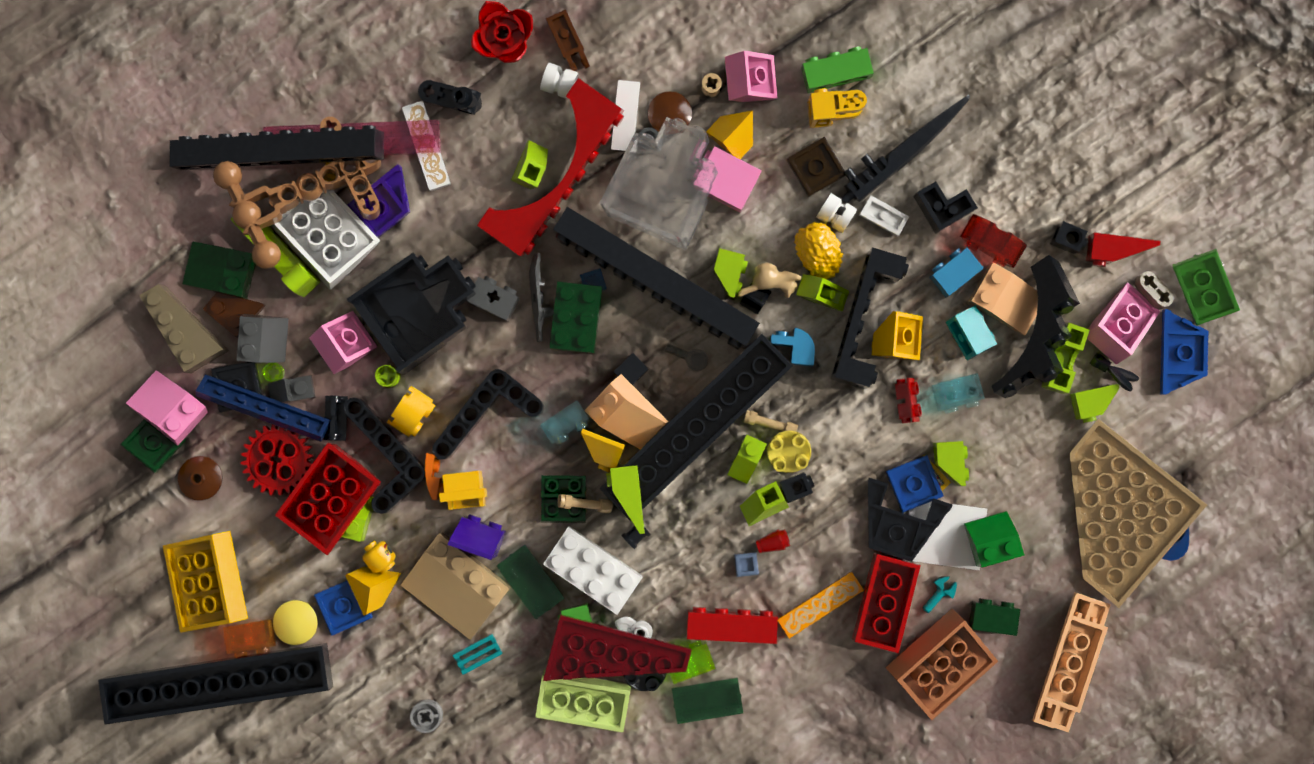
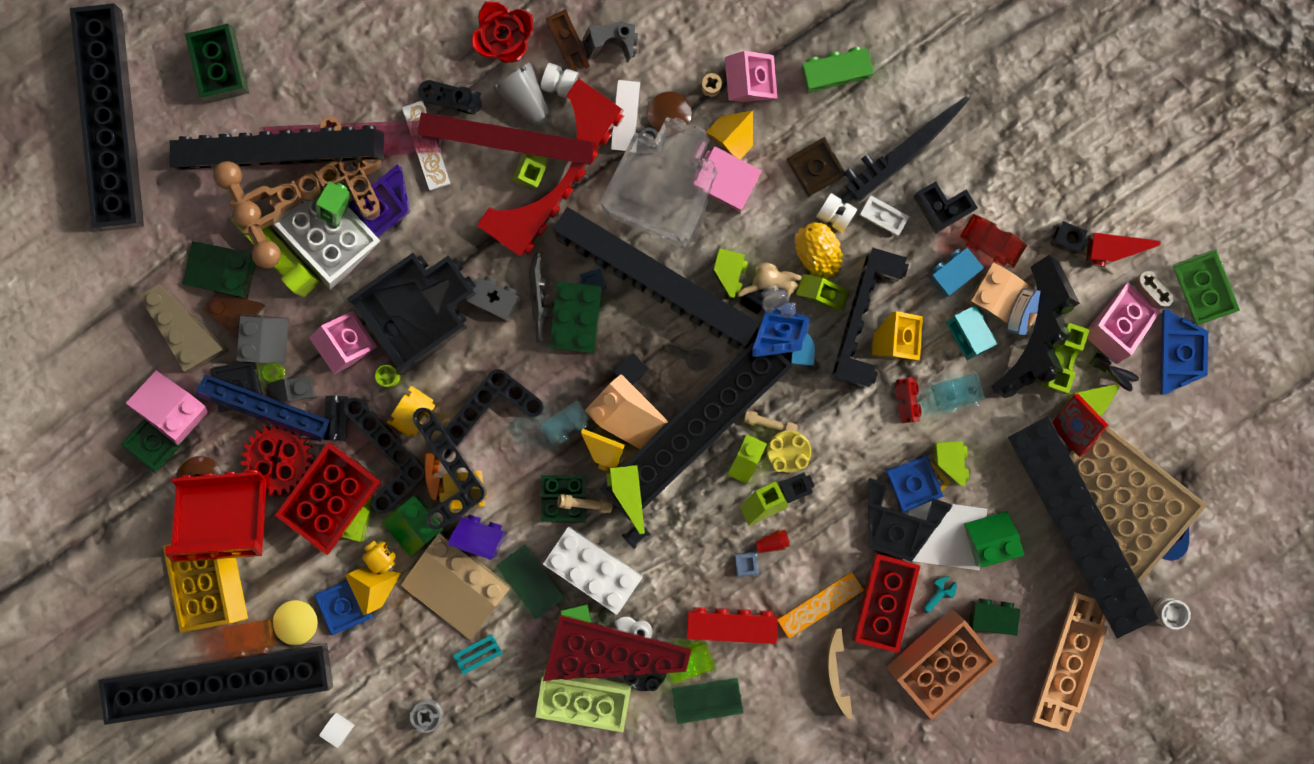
(106, 117): none -> black brick
(217, 63): none -> dark green brick
(218, 516): none -> red panel
(333, 203): none -> bright green brick
(337, 730): none -> white brick
(410, 525): none -> green slope
(452, 469): none -> black beam
(506, 138): none -> dark red tile
(524, 95): none -> light grey cone
(597, 37): none -> dark grey tile
(775, 299): none -> clear animal
(780, 334): none -> blue wing
(828, 105): yellow brick -> none
(836, 645): none -> tan slope
(1026, 303): none -> slope
(1079, 425): none -> red tile
(1083, 527): none -> black brick
(1172, 613): none -> white wheel

